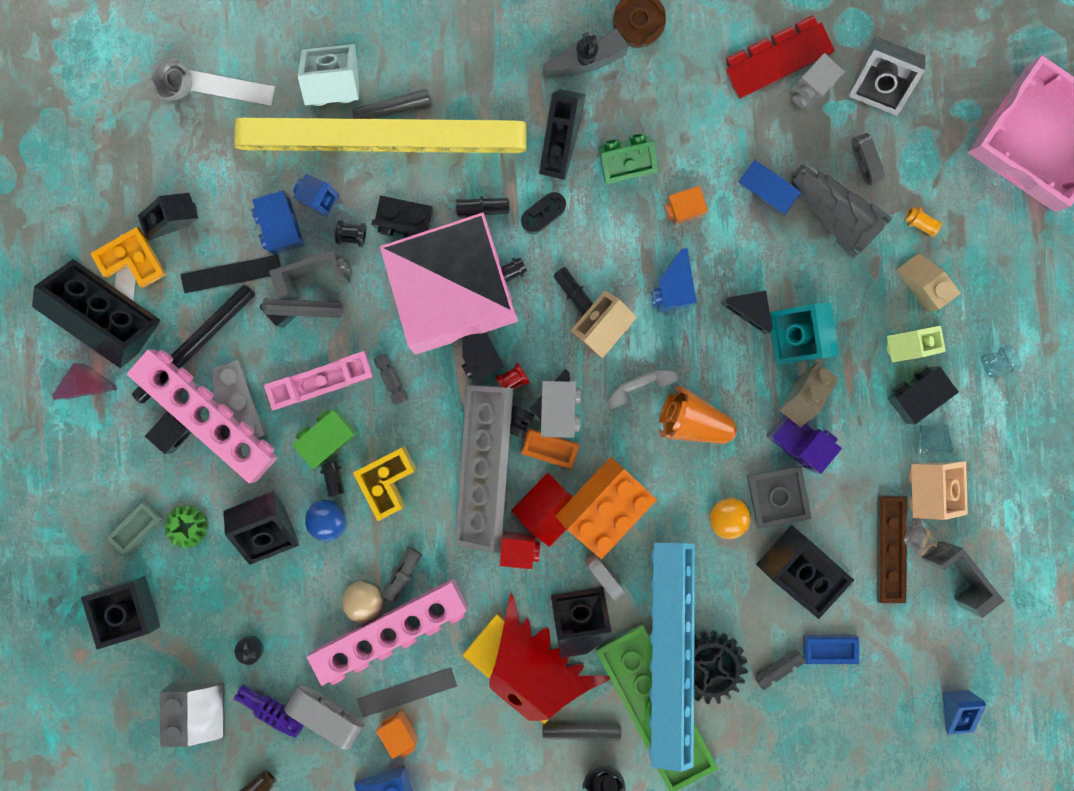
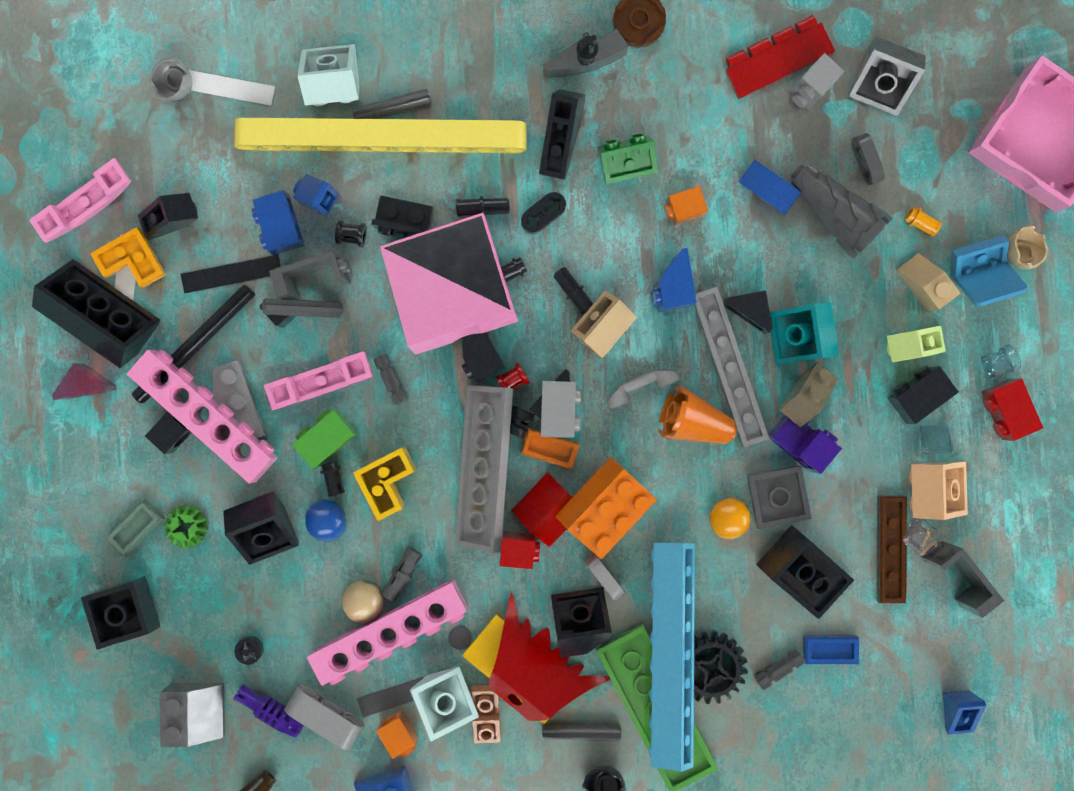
(83, 204): none -> bright pink slope
(443, 702): none -> light aqua slope
(460, 638): none -> dark grey sticker
(487, 726): none -> nougat slope
(730, 367): none -> light grey plate
(984, 272): none -> dark azure bracket
(1011, 410): none -> red brick
(1027, 248): none -> tan hair

